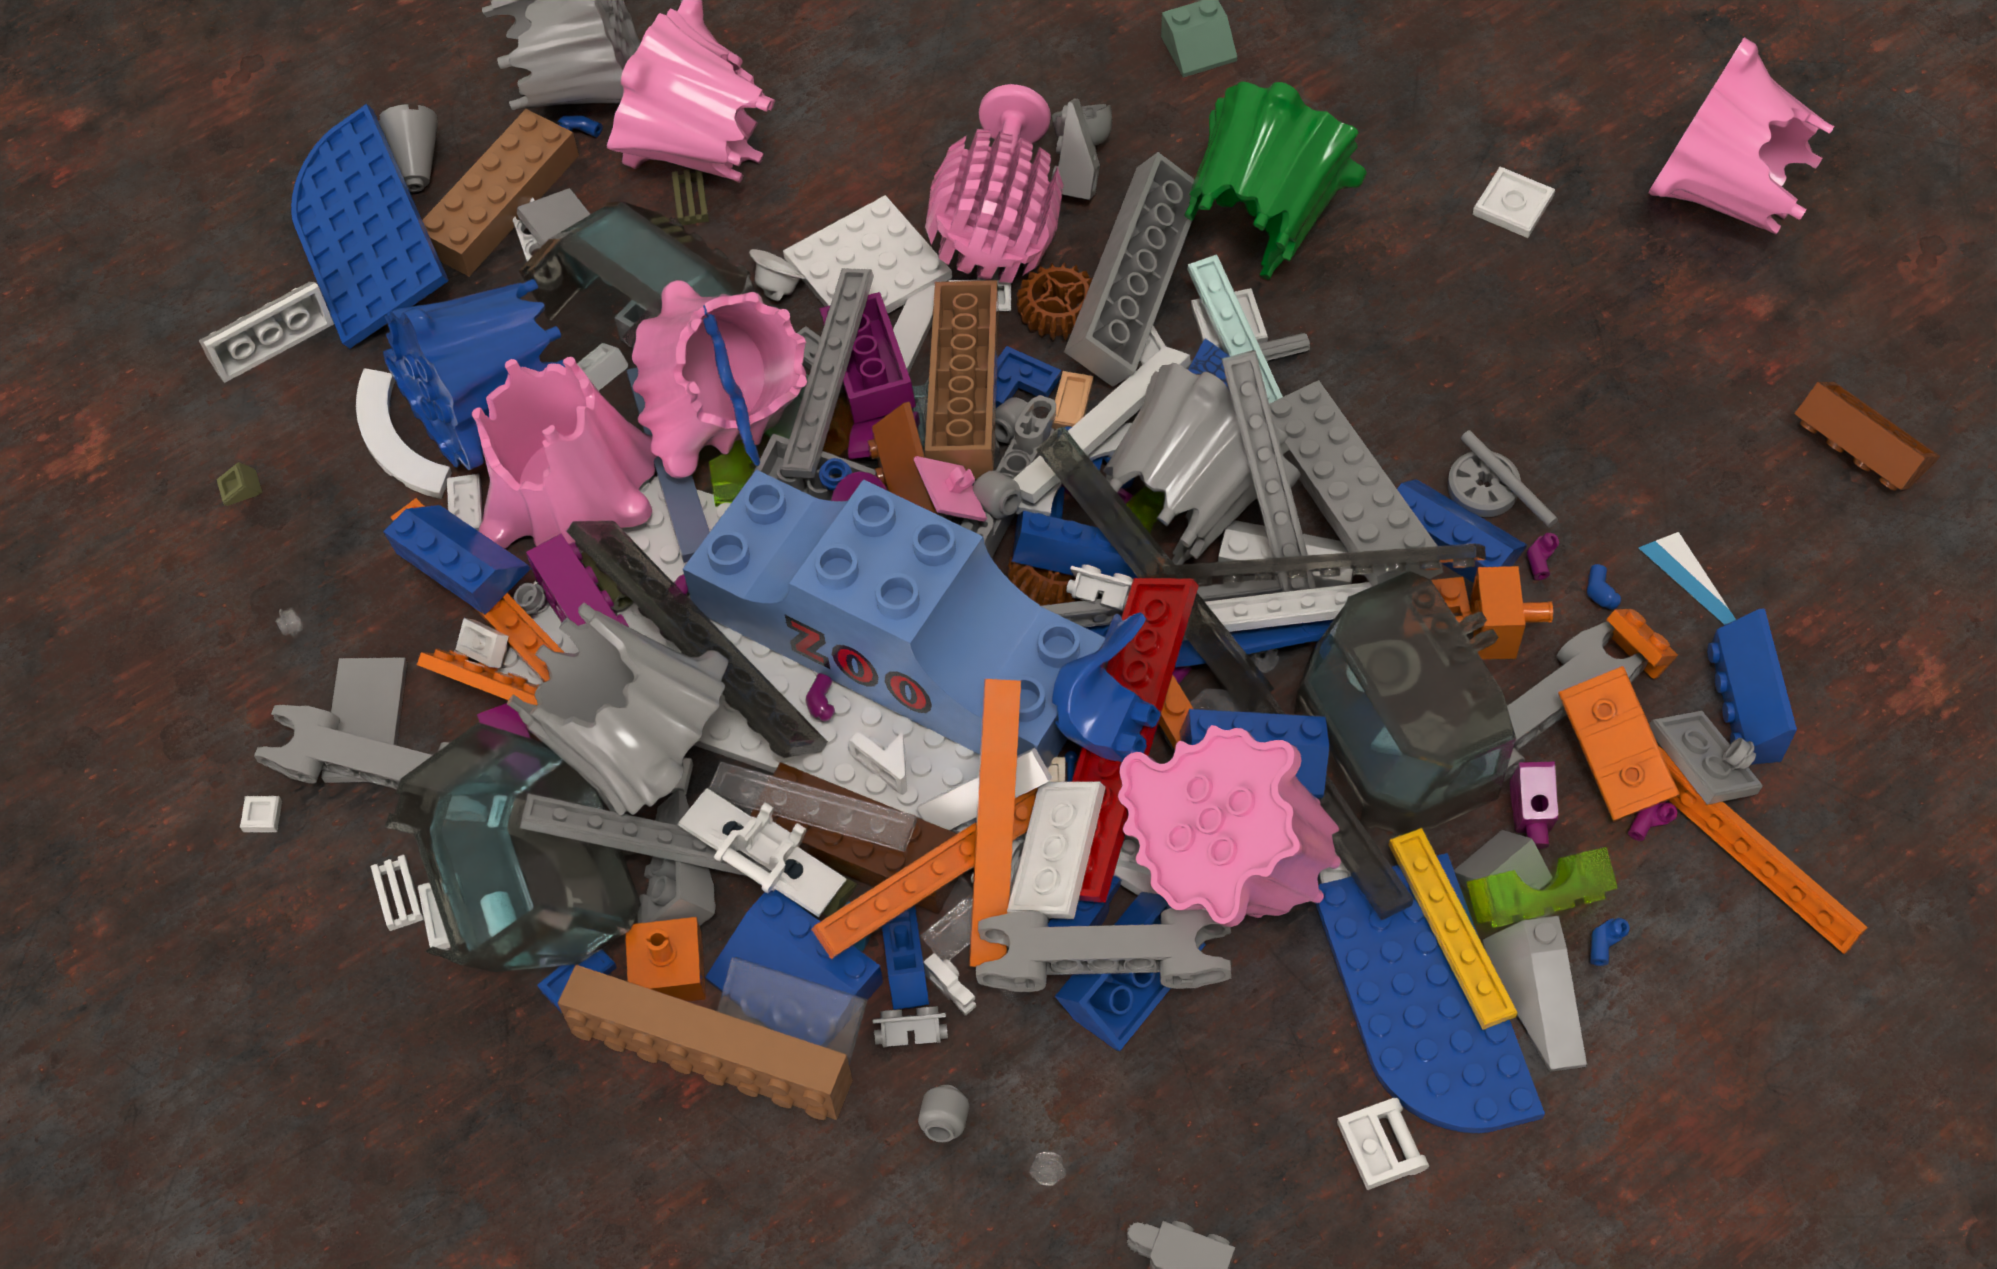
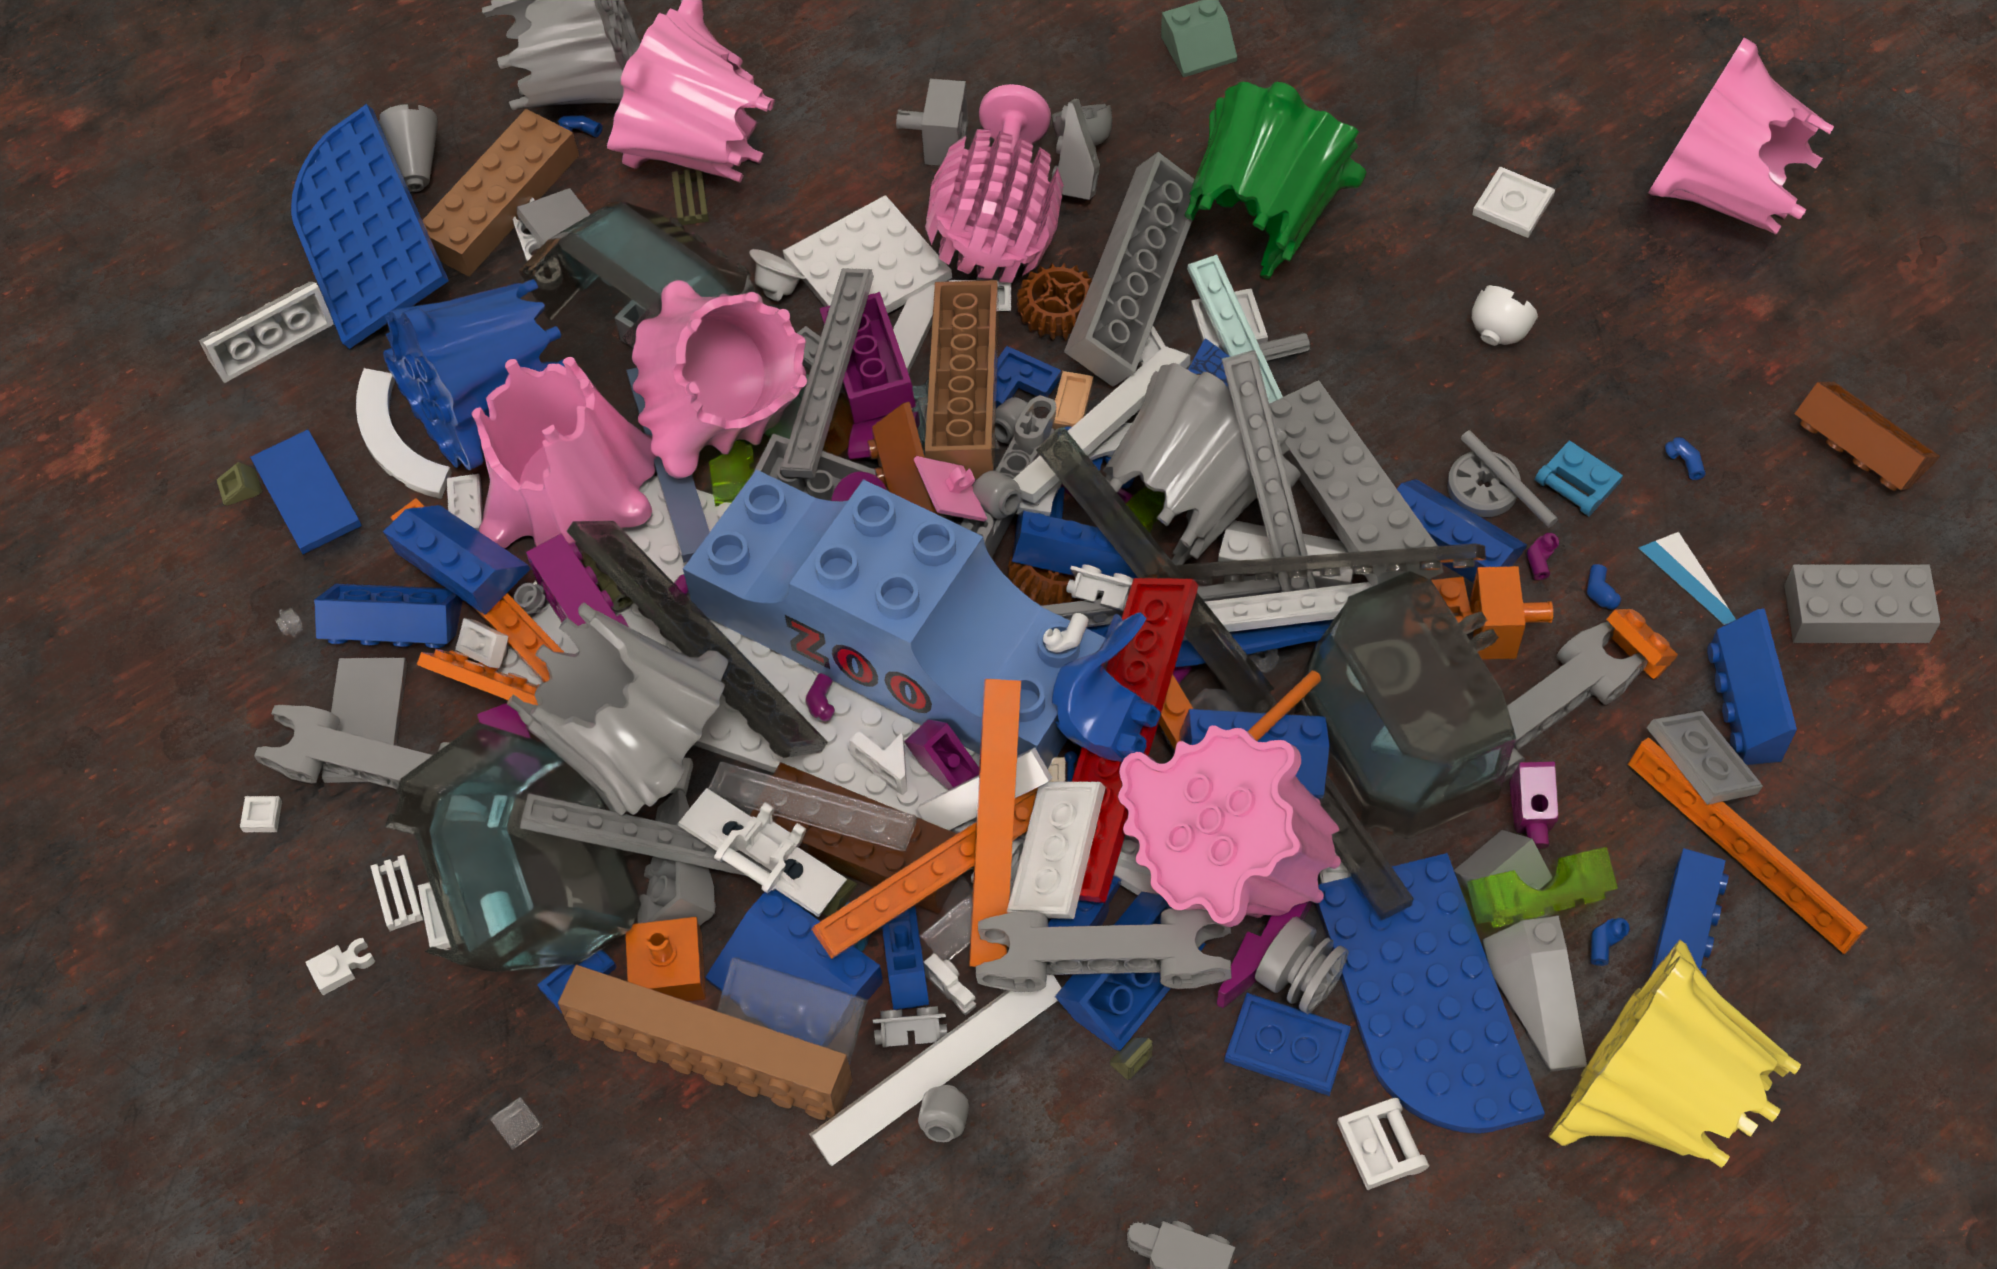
(305, 491): none -> blue tile
(334, 968): none -> white plate
(387, 614): none -> blue slope
(516, 1123): none -> clear tile
(603, 365): white slope -> none
(731, 387): blue animal -> none
(830, 467): blue plate -> none
(930, 1069): none -> white tile
(942, 120): none -> light grey brick
(942, 753): none -> magenta slope
(1047, 1168): clear plate -> none
(1068, 639): none -> white arm
(1132, 1057): none -> olive slope
(1251, 953): none -> magenta slope
(1285, 705): none -> orange bar
(1287, 1044): none -> blue tile
(1295, 961): none -> light grey wheel
(1452, 929): yellow tile -> none
(1502, 317): none -> white cylinder
(1582, 471): none -> dark azure plate
(1618, 744): orange container -> none
(1651, 817): magenta arm -> none
(1676, 1068): none -> light yellow piece
(1689, 453): none -> blue arm
(1692, 906): none -> blue brick
(1740, 754): light grey plate -> none
(1862, 603): none -> light grey brick

